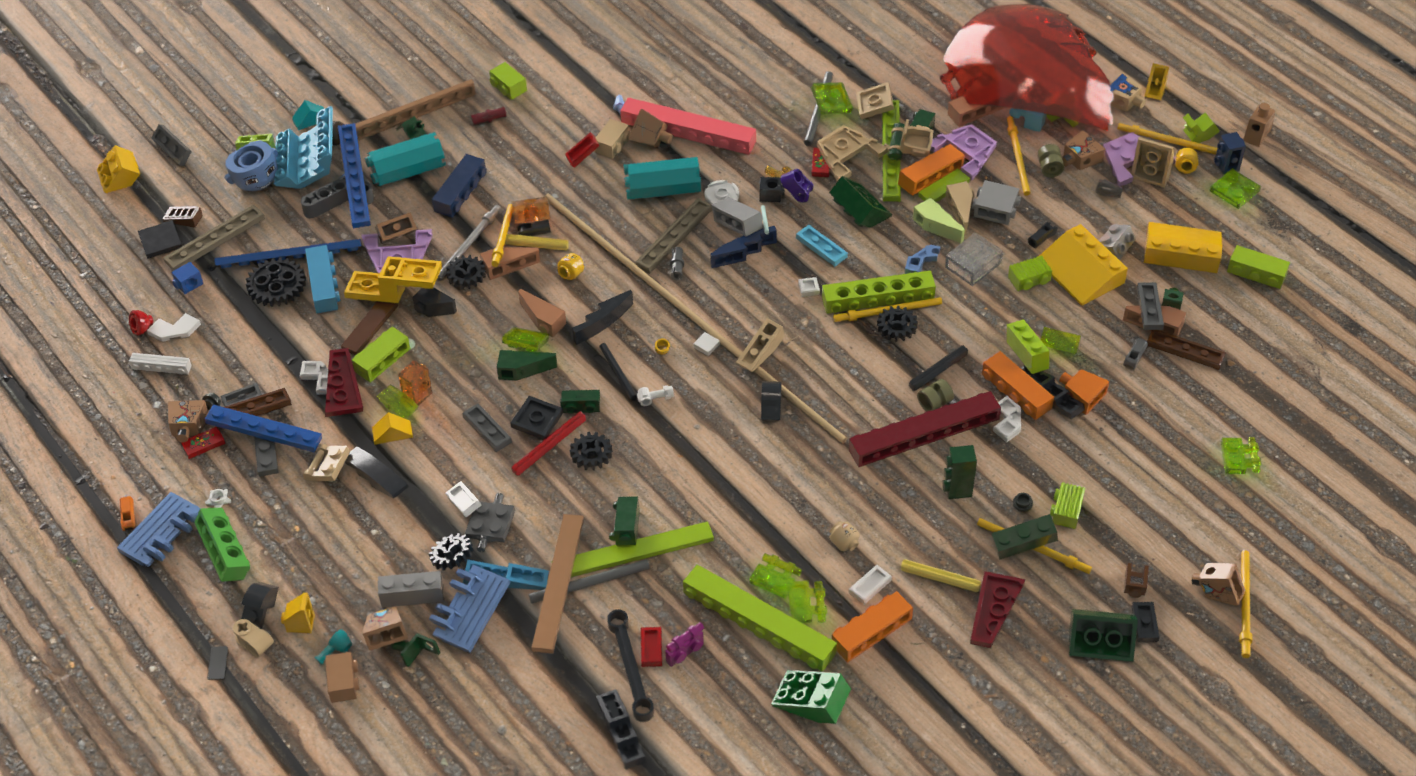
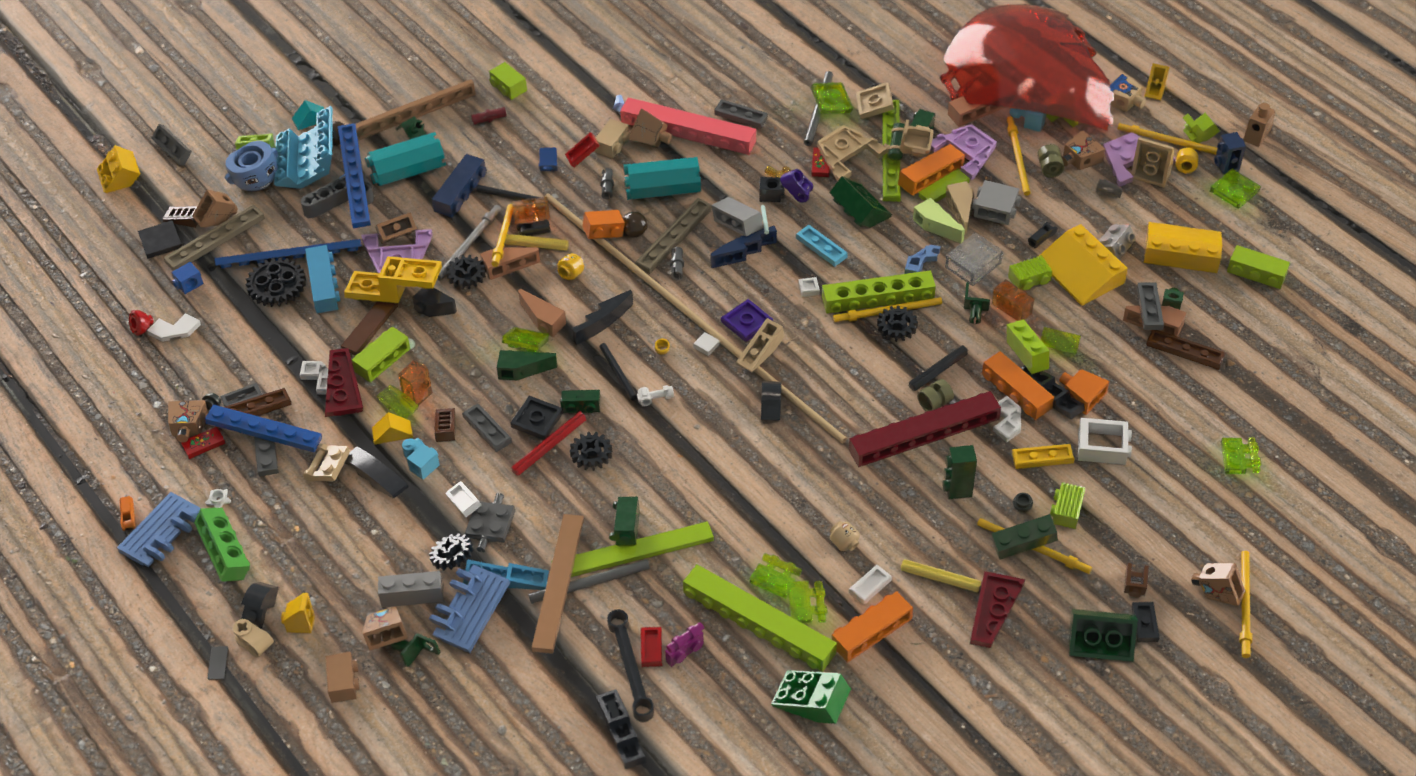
(160, 363): white piece -> none
(214, 209): none -> medium nougat torso
(339, 641): teal bar -> none
(420, 457): none -> medium azure brick
(444, 434): none -> reddish brown slope
(504, 193): none -> black bar
(548, 159): none -> blue bracket
(603, 224): none -> orange brick
(607, 183): none -> dark grey pin
(635, 224): none -> dark brown hair
(720, 190): white tile -> none
(741, 113): none -> dark grey plate
(745, 320): none -> dark purple tile
(975, 305): none -> dark green bracket
(1013, 300): none -> clear orange brick
(1043, 456): none -> yellow tile
(1099, 453): none -> white window
(1136, 352): dark grey bar -> none

